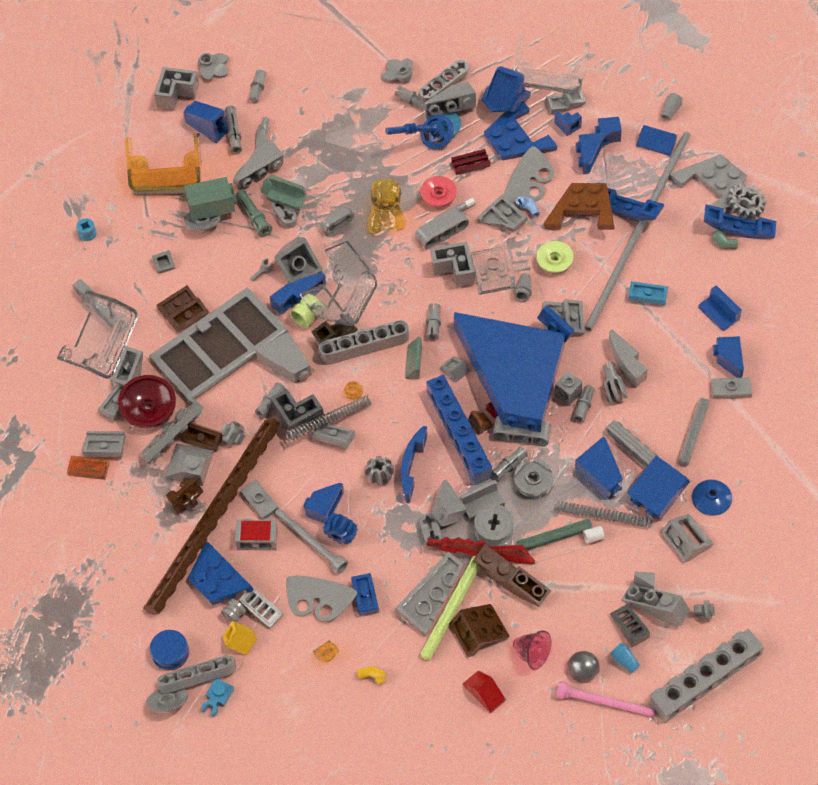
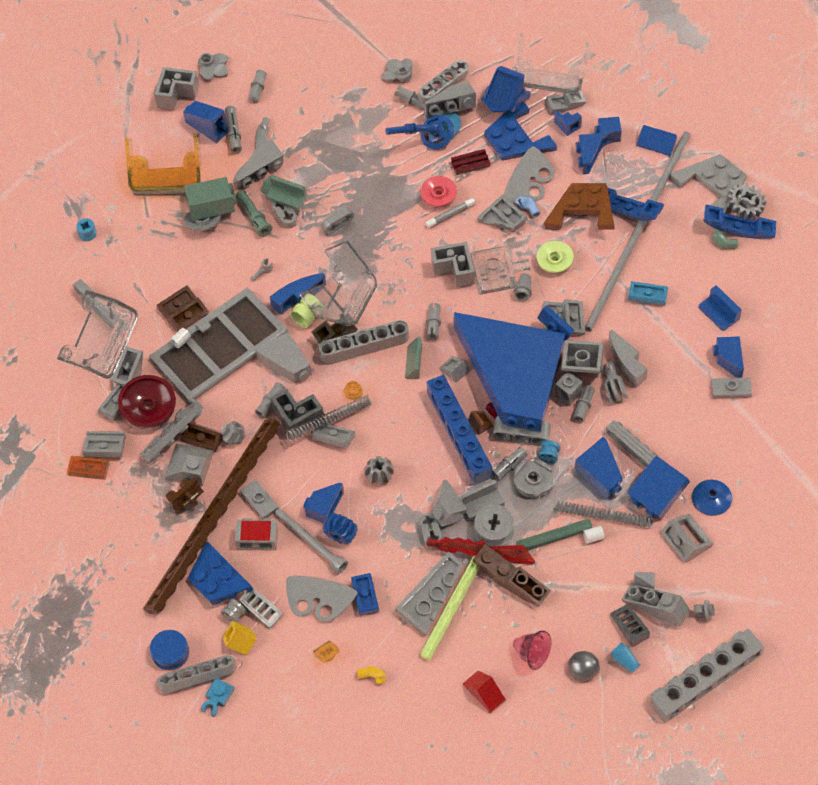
(163, 261): light grey slope -> none
(166, 701): light grey dish -> none
(180, 338): none -> white hinge
(297, 260): light grey slope -> none
(386, 199): clear yellow piece -> none
(417, 443): blue slope -> none
(441, 228): light grey beam -> none
(478, 627): reddish brown bracket -> none
(549, 451): none -> dark azure wheel
(566, 691): bright pink piece -> none
(582, 356): none -> light grey slope
(671, 105): light grey cone -> none
(694, 431): light grey axle -> none

